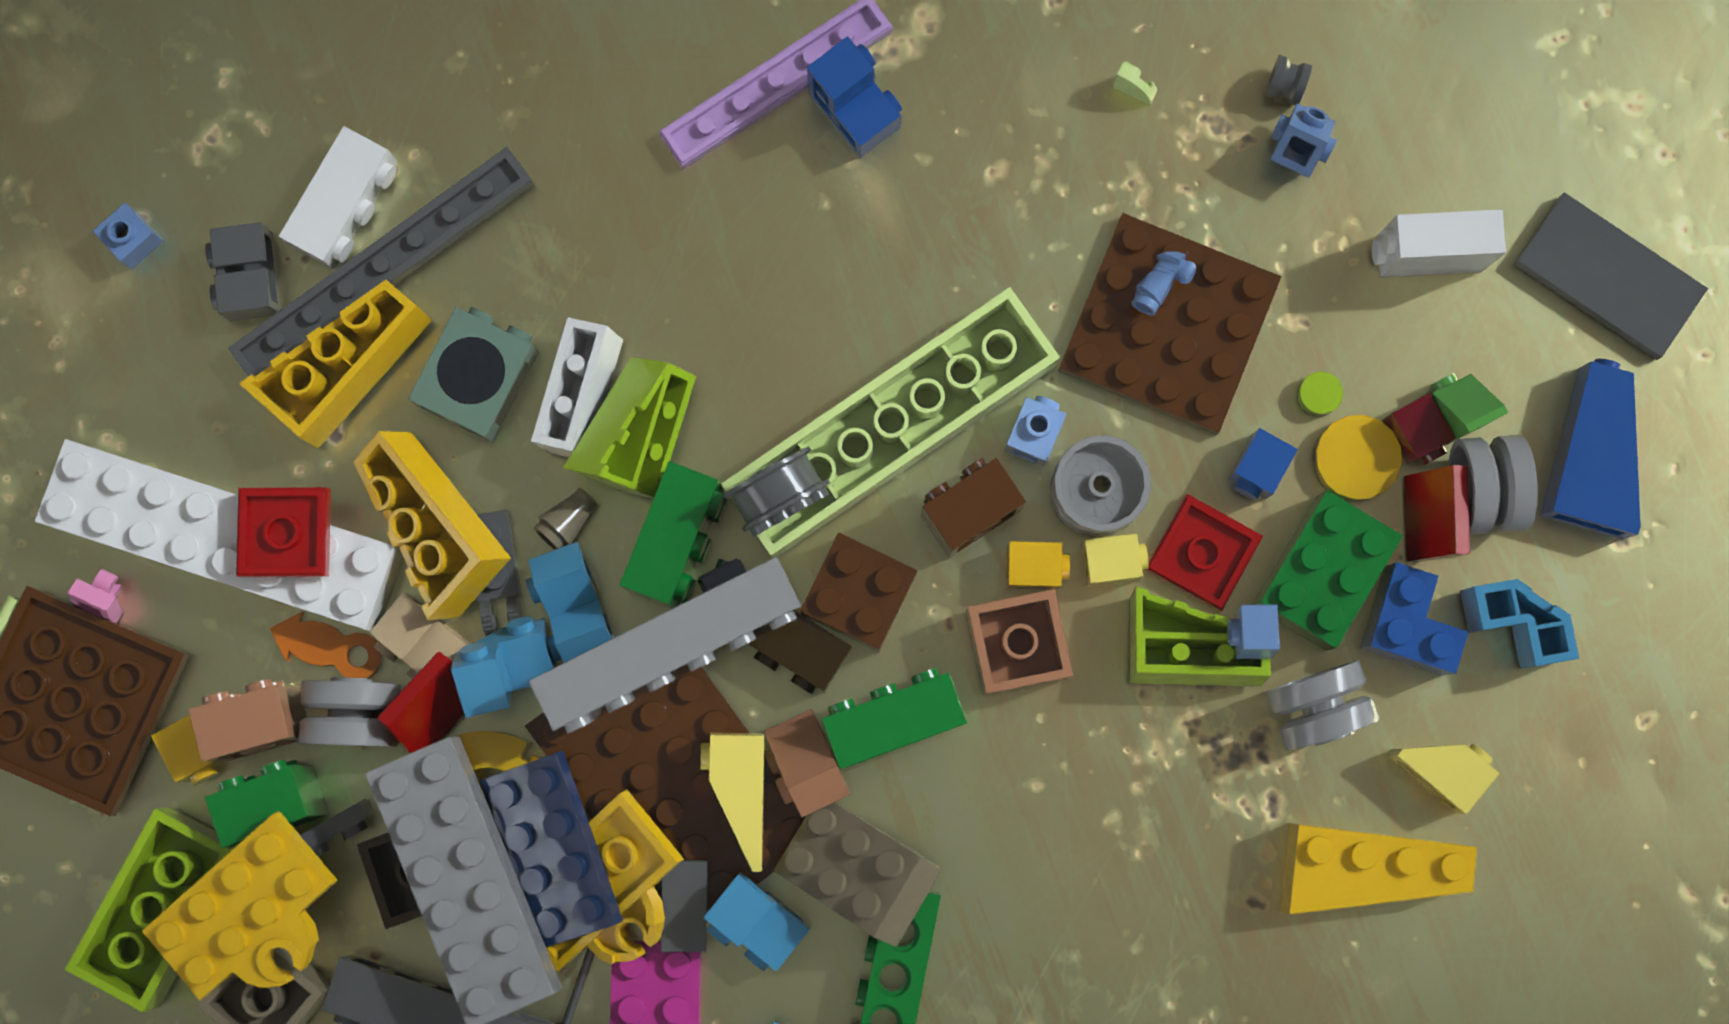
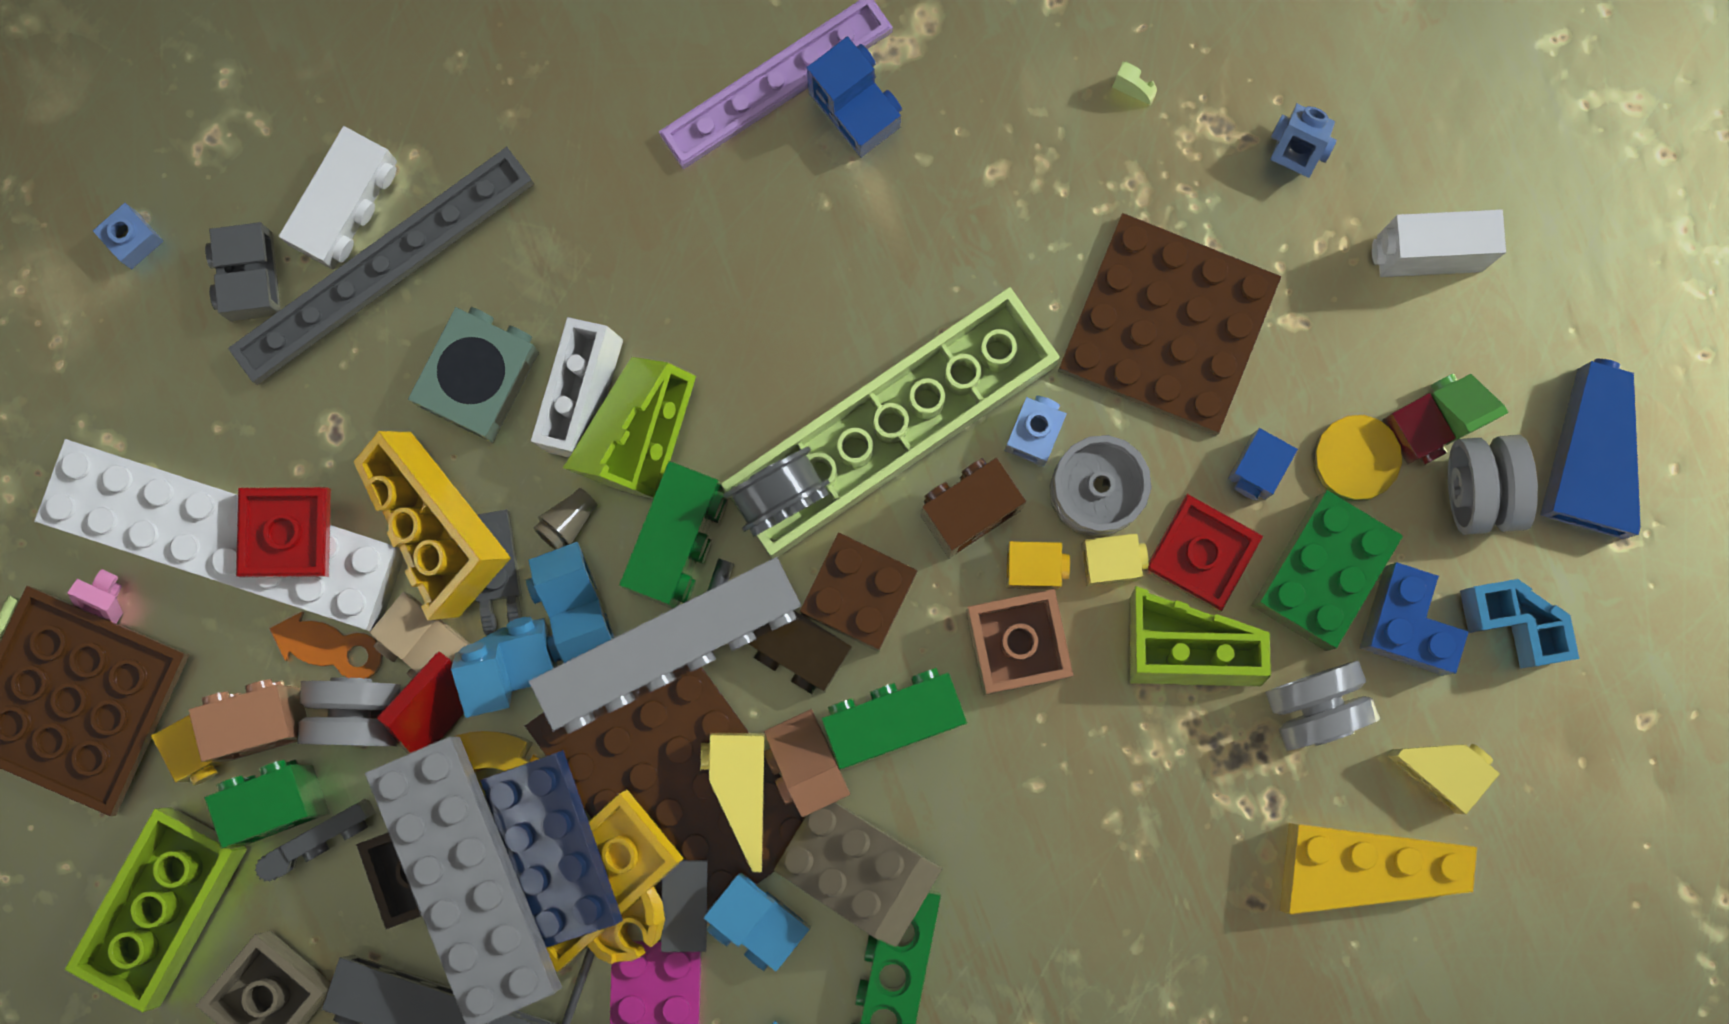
(245, 912): yellow plate -> none
(338, 364): yellow wedge -> none
(721, 575): black tile -> none
(1157, 284): medium blue arm -> none
(1254, 632): medium blue plate -> none
(1288, 80): dark grey wheel -> none
(1320, 393): lime tile -> none
(1437, 514): red tile -> none
(1611, 276): dark grey tile -> none

